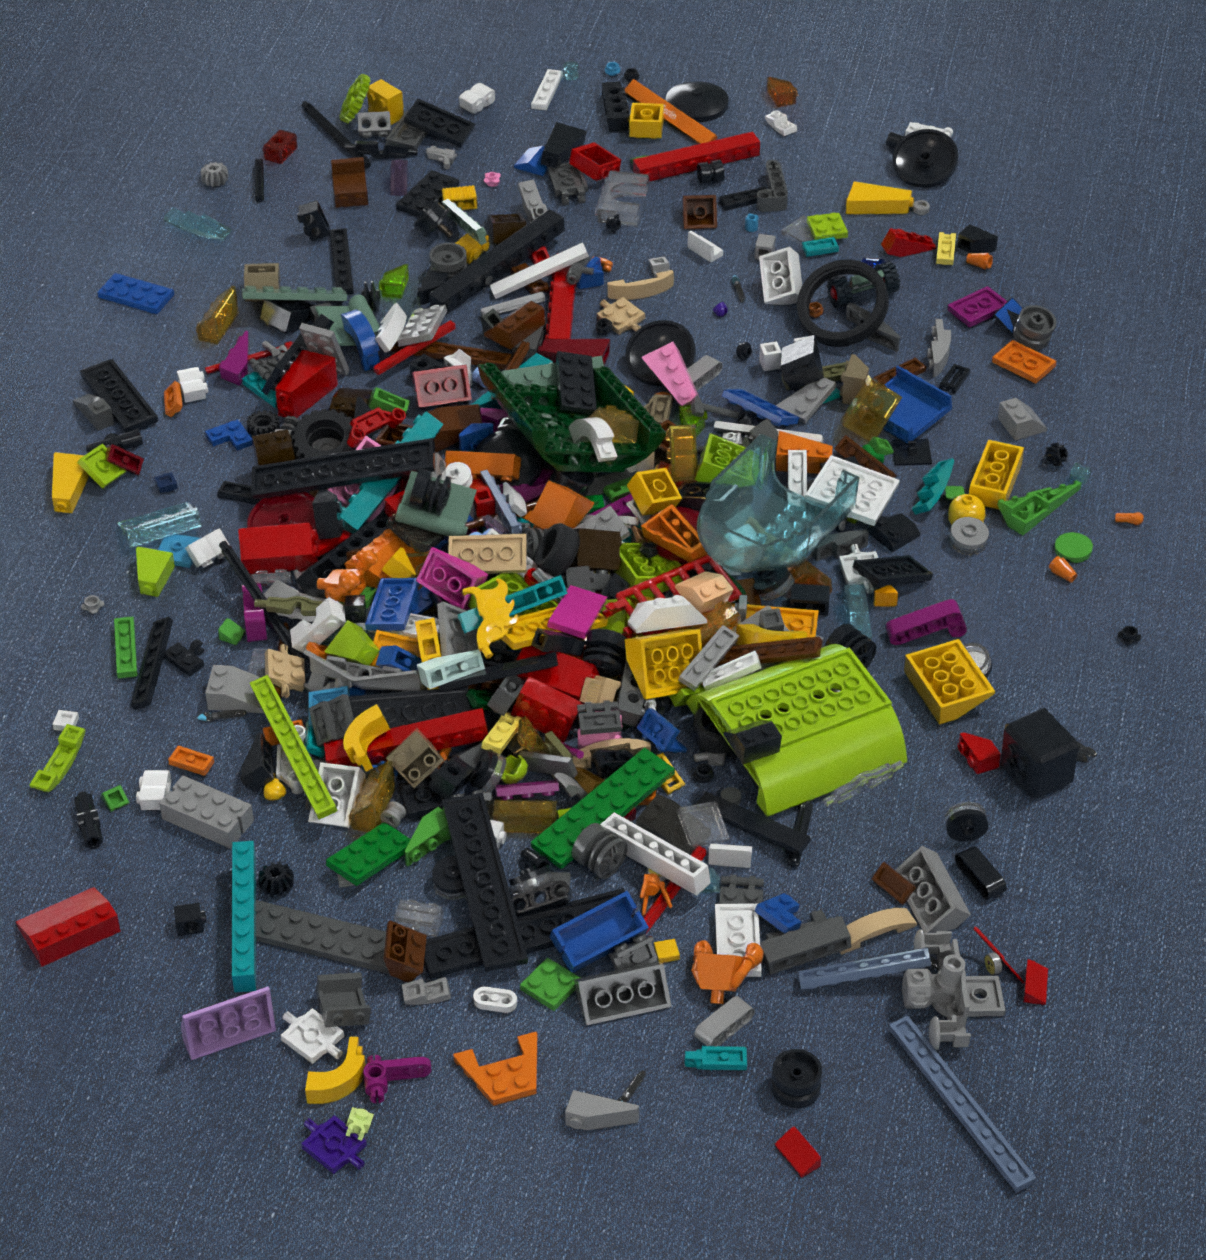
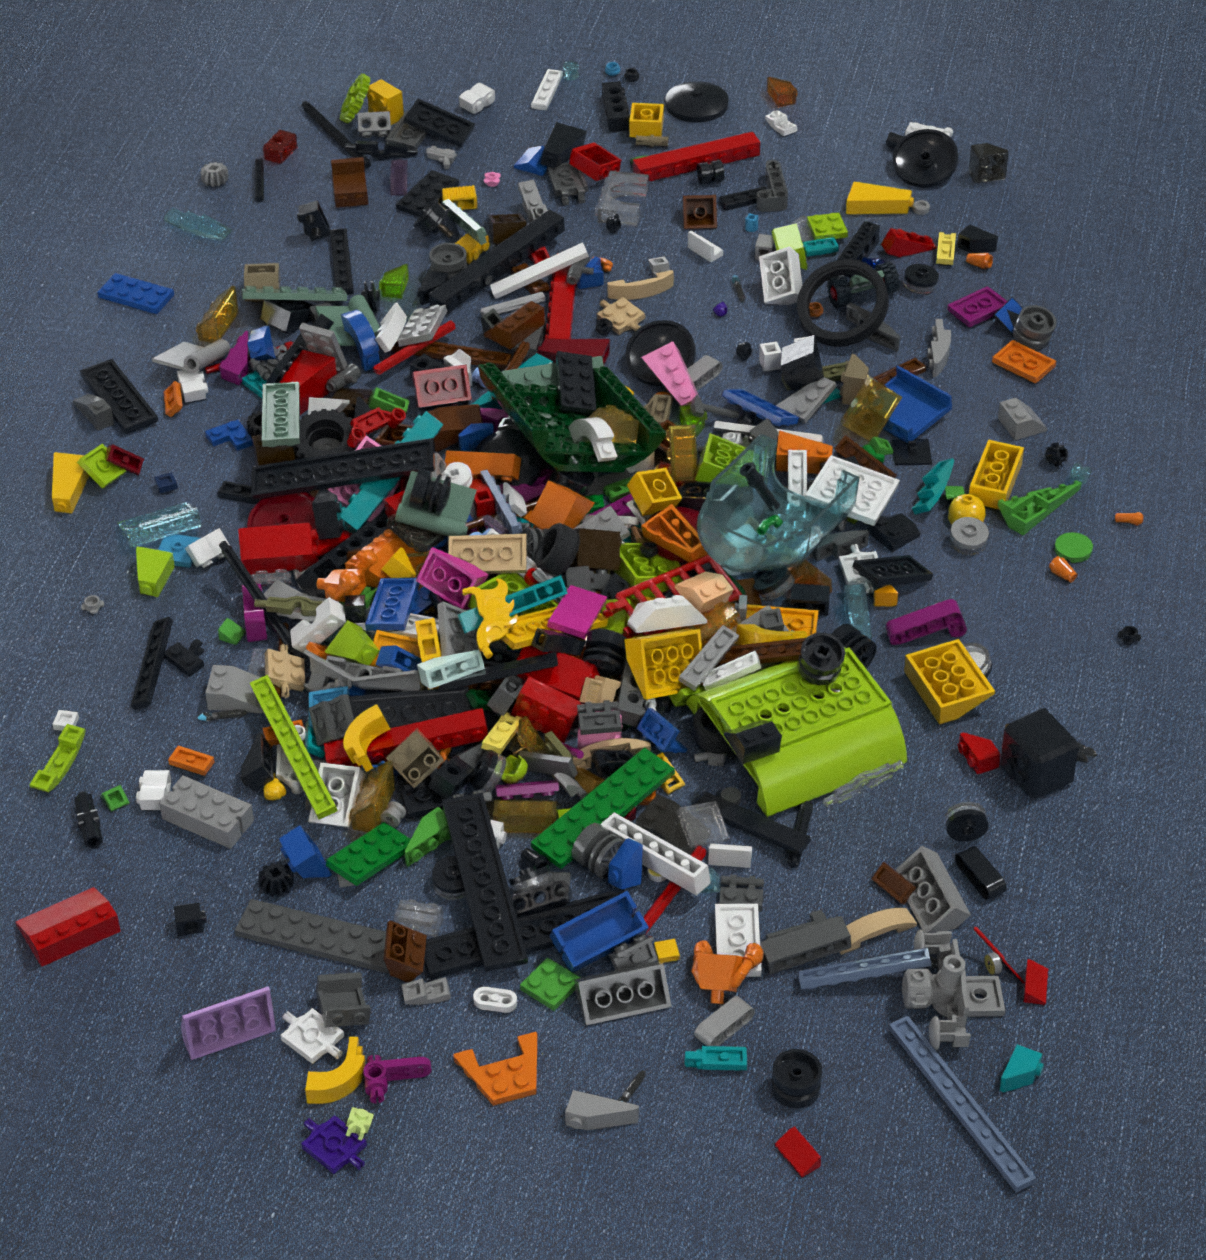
(123, 441): black piece -> none
(125, 647): bright green plate -> none
(193, 357): none -> light grey door
(243, 916): teal brick -> none
(261, 344): none -> blue slope
(281, 414): none -> sand green plate
(303, 854): none -> blue slope
(326, 403): none -> white slope
(348, 375): none -> dark grey piece
(626, 866): none -> blue slope
(651, 886): orange plant -> none
(652, 141): none -> dark tan pin
(671, 114): orange tile -> none
(703, 773): black plate -> none
(756, 481): none -> black pin
(766, 523): none -> green arm
(779, 912): blue plate -> none
(790, 237): none -> slope
(821, 658): none -> black wheel
(862, 243): none -> black brick
(920, 279): none -> black piece
(954, 388): black tile -> none
(987, 163): none -> clear smoke slope
(1021, 1069): none -> teal slope

